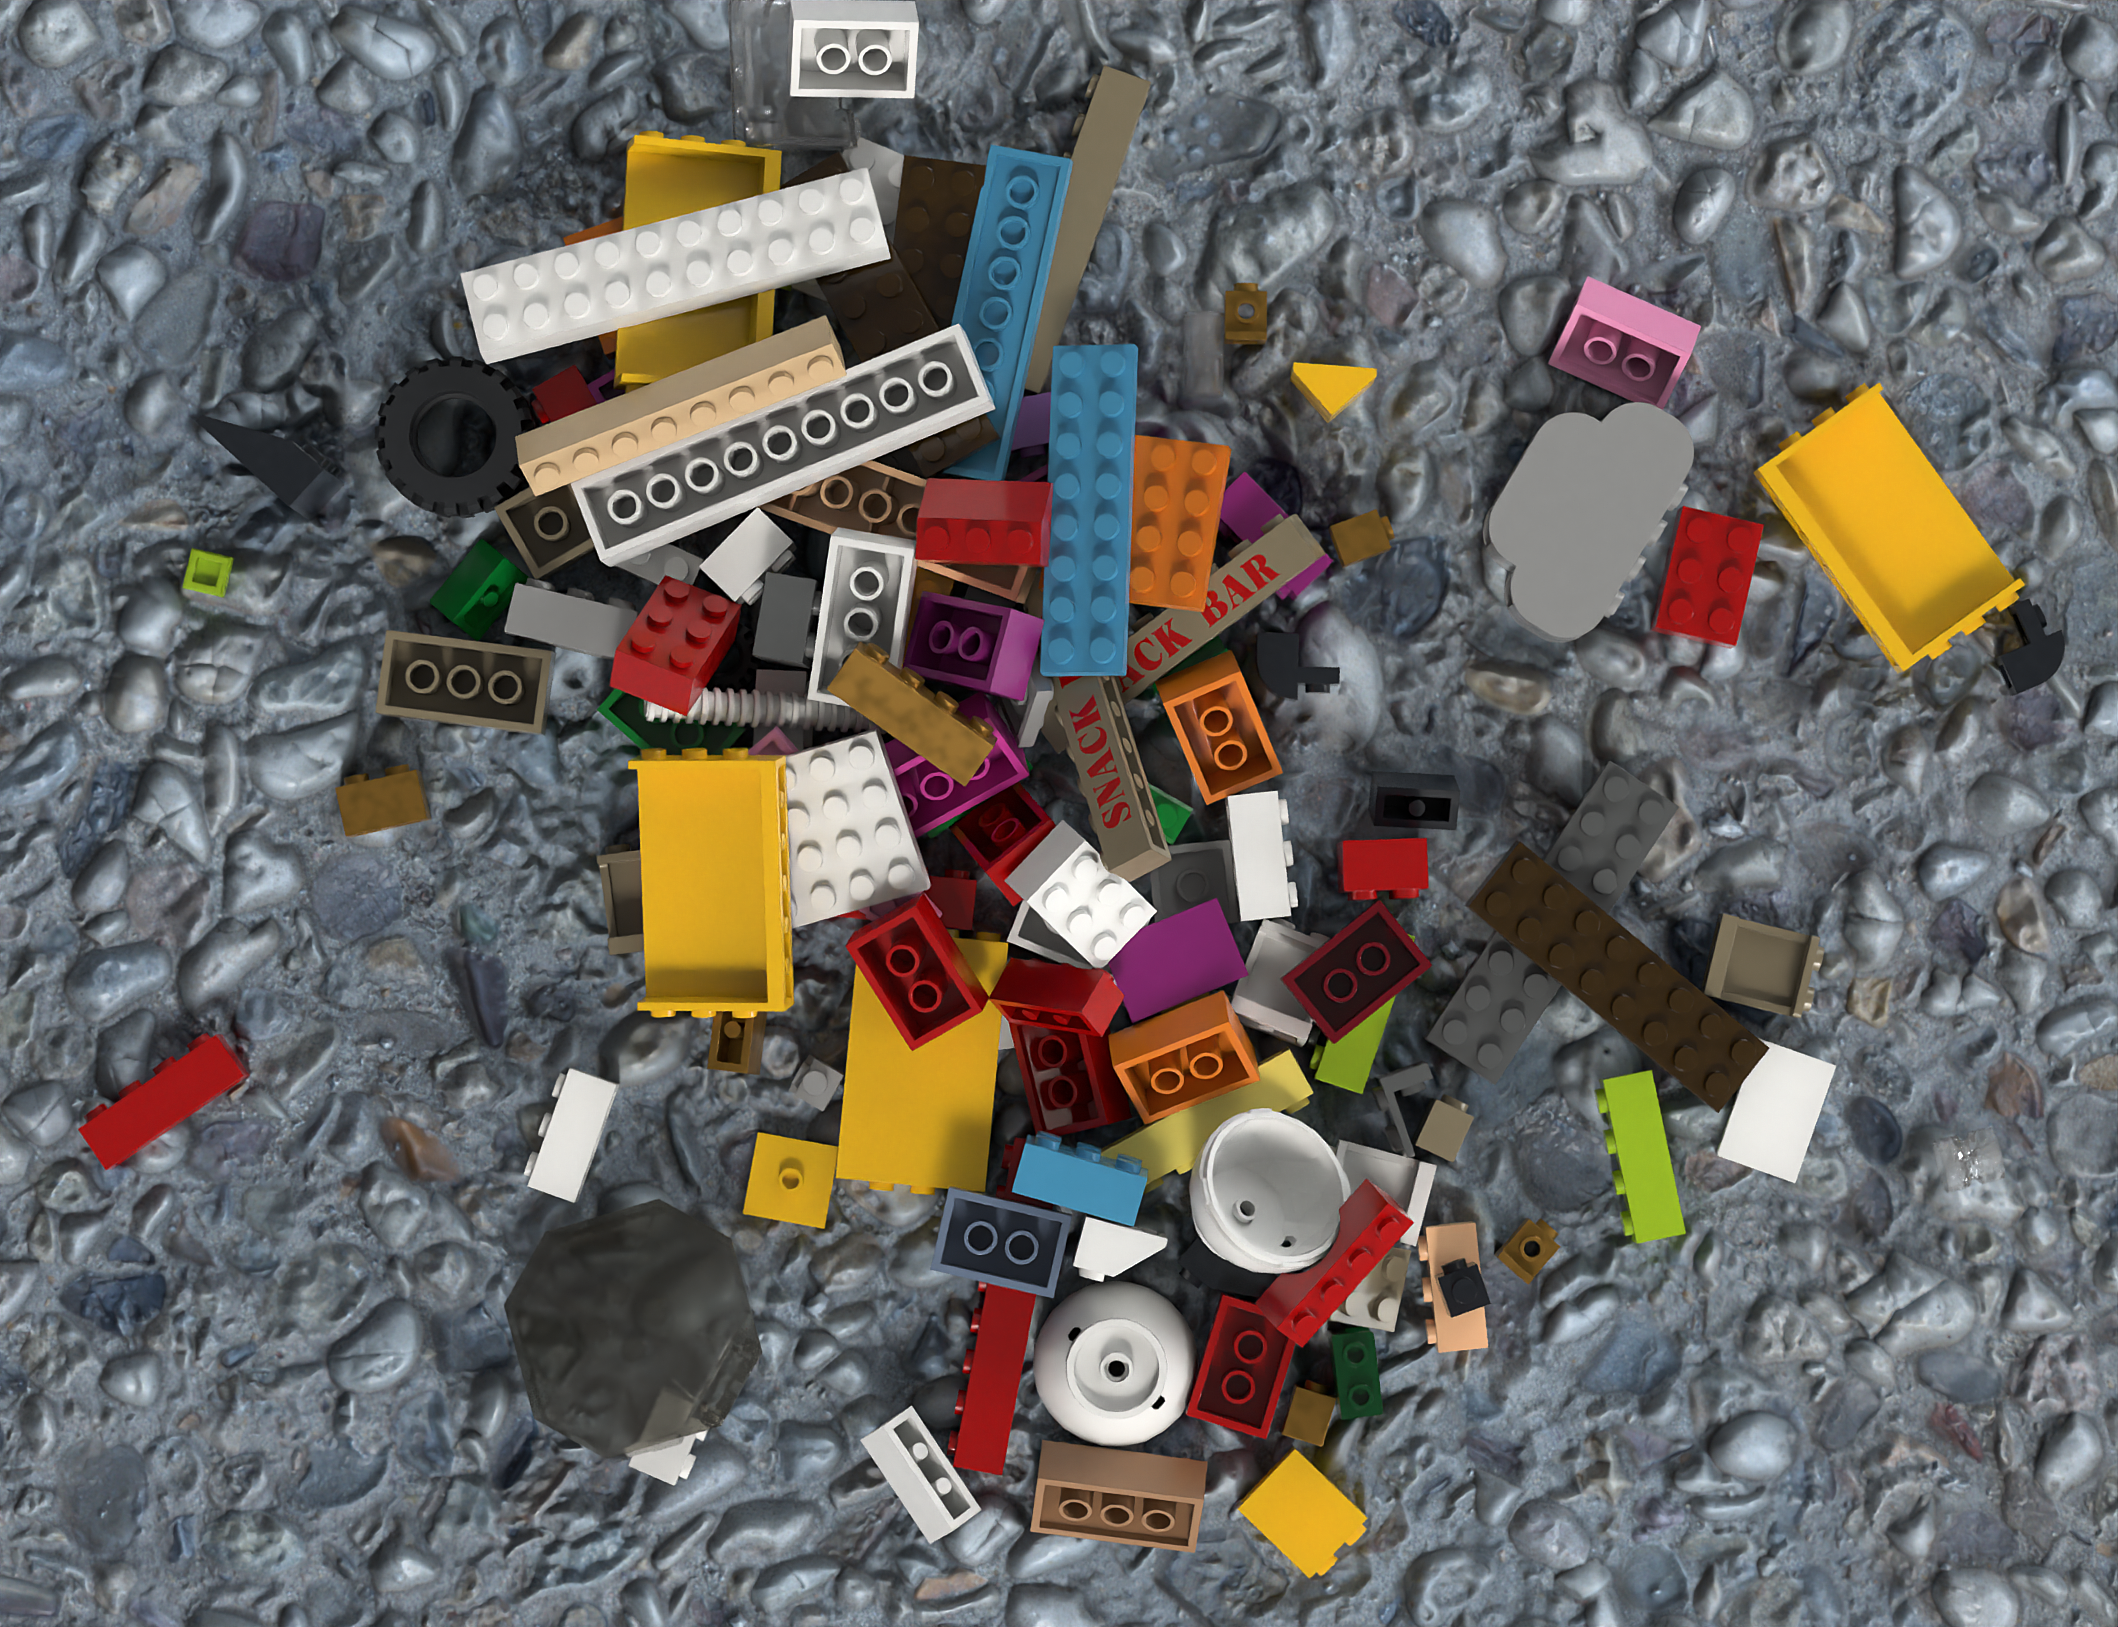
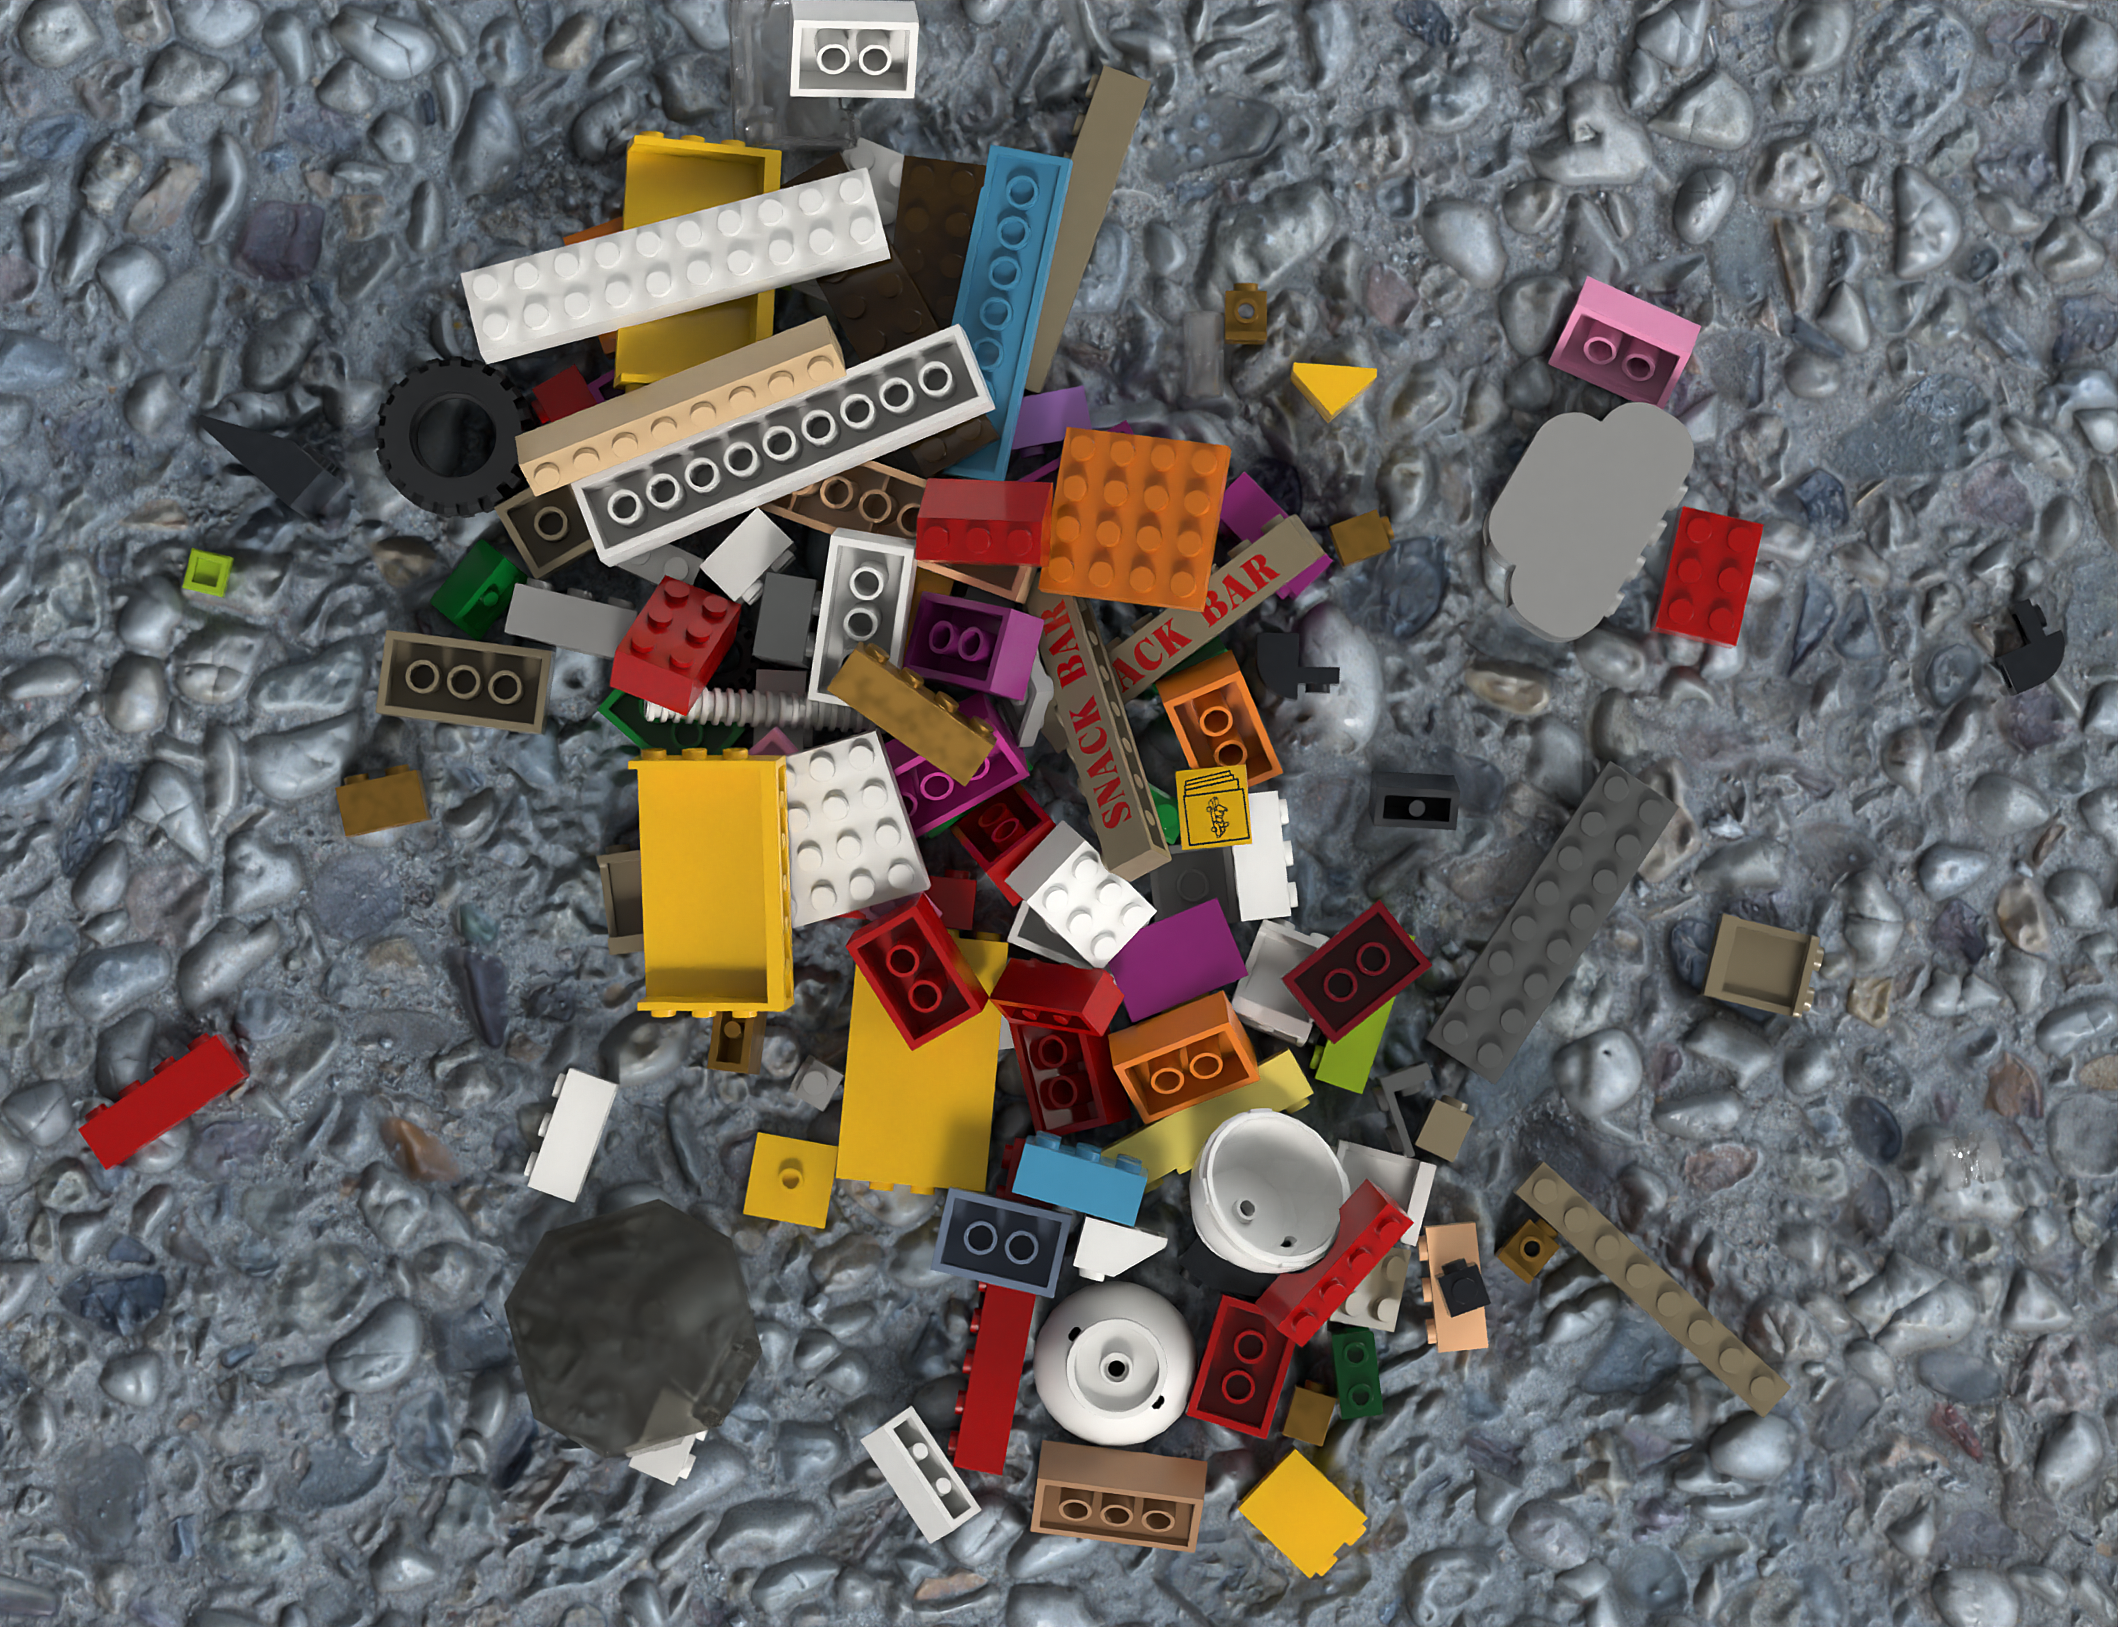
(1090, 510): dark azure plate -> none
(1213, 807): none -> yellow sticker
(1382, 866): red brick -> none
(1616, 976): dark brown plate -> none
(1641, 1156): lime brick -> none
(1651, 1288): none -> dark tan brick
(1776, 1112): white tile -> none
(1886, 529): yellow panel -> none

